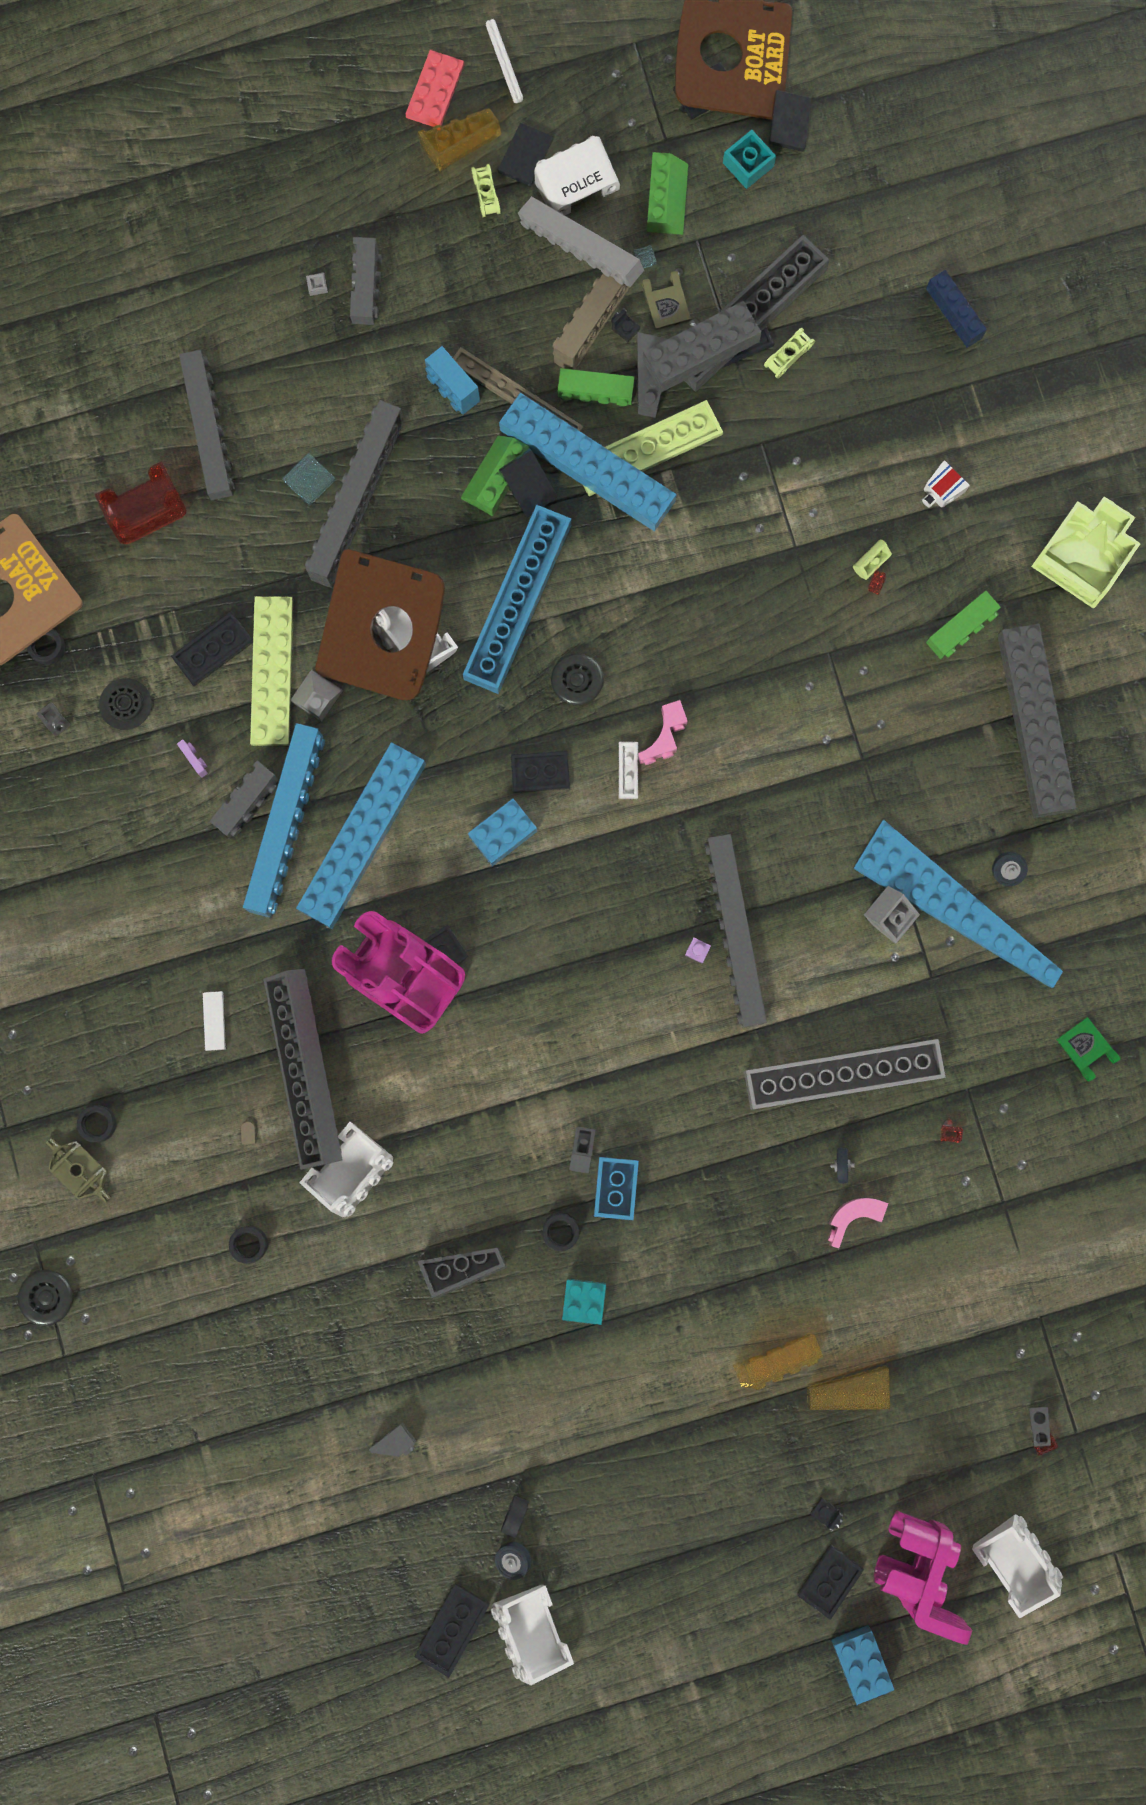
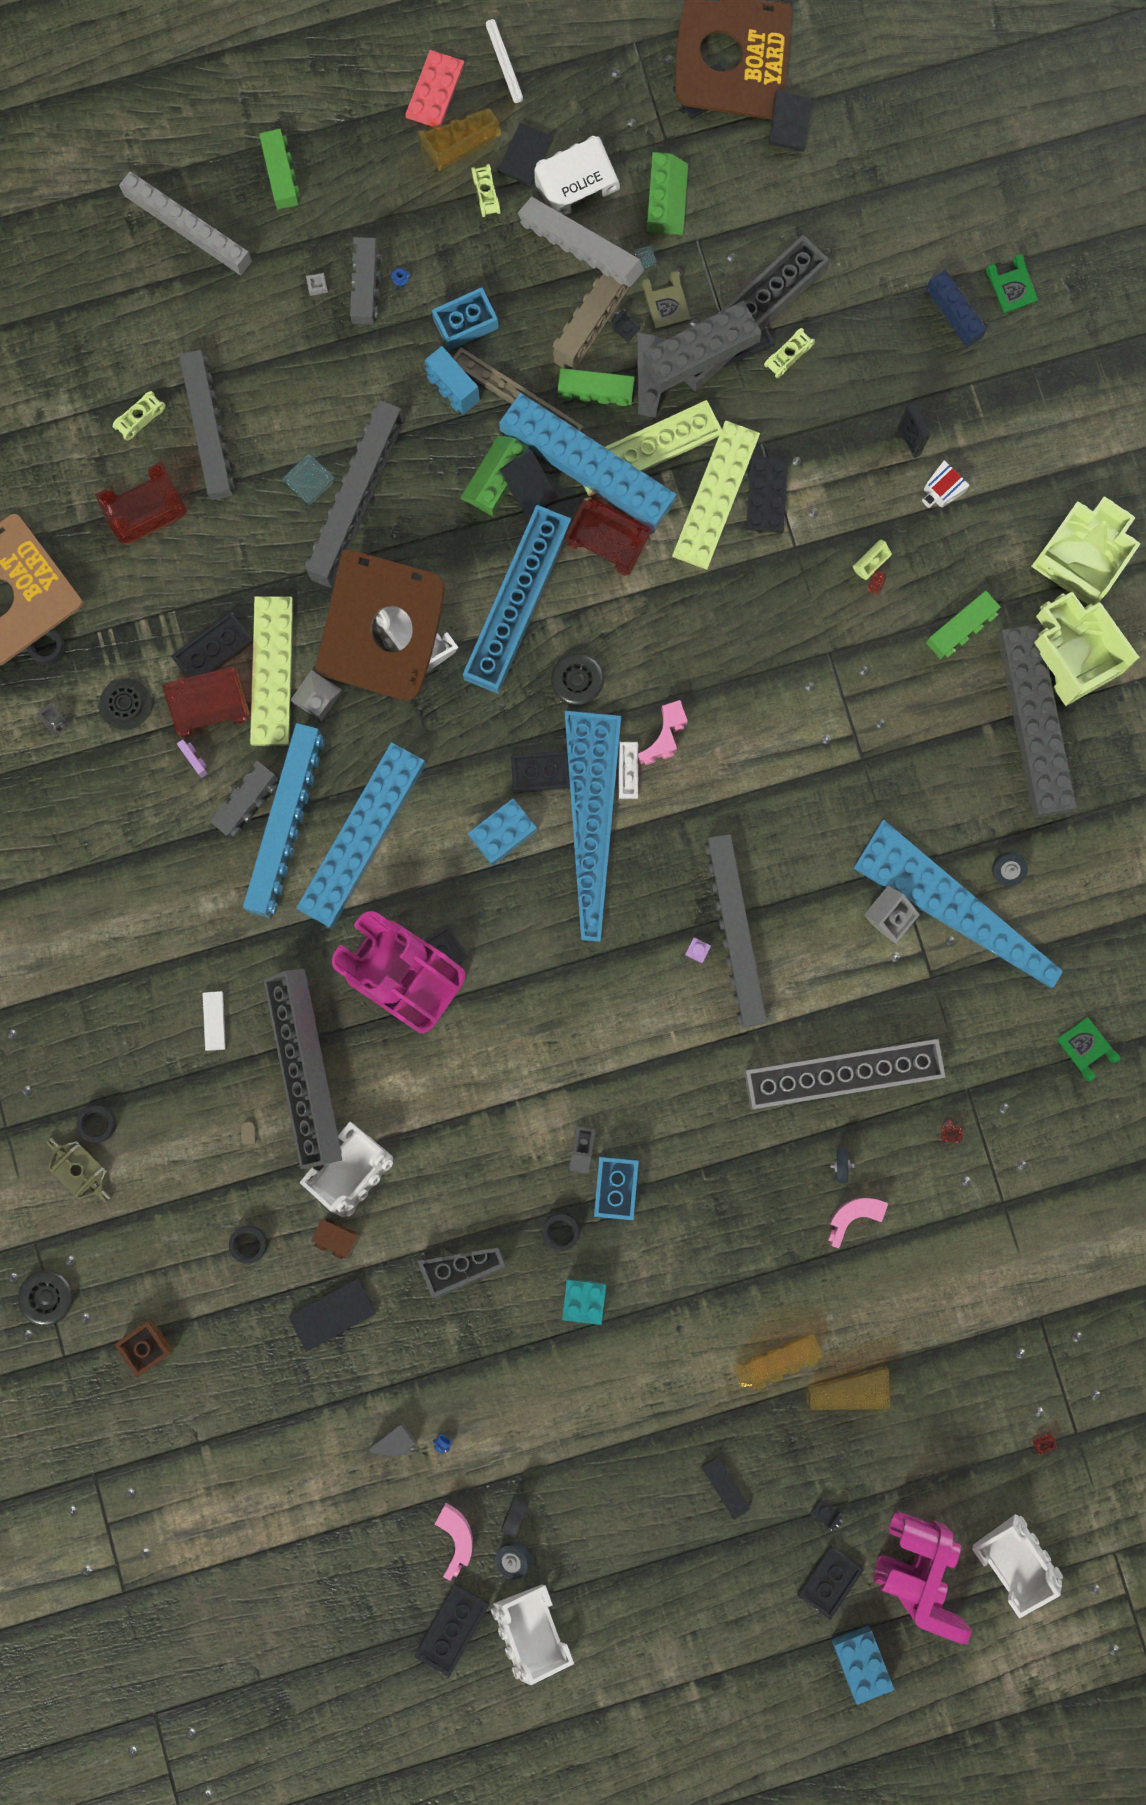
(144, 1348): none -> reddish brown brick
(148, 406): none -> yellowish green piece
(185, 223): none -> light grey brick
(207, 700): none -> clear red windscreen
(278, 168): none -> bright green brick
(332, 1315): none -> black tile
(335, 1238): none -> reddish brown brick
(400, 281): none -> blue plate
(442, 1444): none -> blue plate
(458, 1527): none -> bright pink arch
(465, 319): none -> dark azure brick
(592, 775): none -> dark azure wing
(609, 534): none -> clear red windscreen
(716, 495): none -> yellowish green plate
(725, 1487): none -> black tile
(749, 159): teal brick -> none
(767, 494): none -> black plate
(913, 430): none -> black tile
(1014, 287): none -> green flag
(1040, 1426): dark grey leg -> none
(1081, 646): none -> yellowish green panel

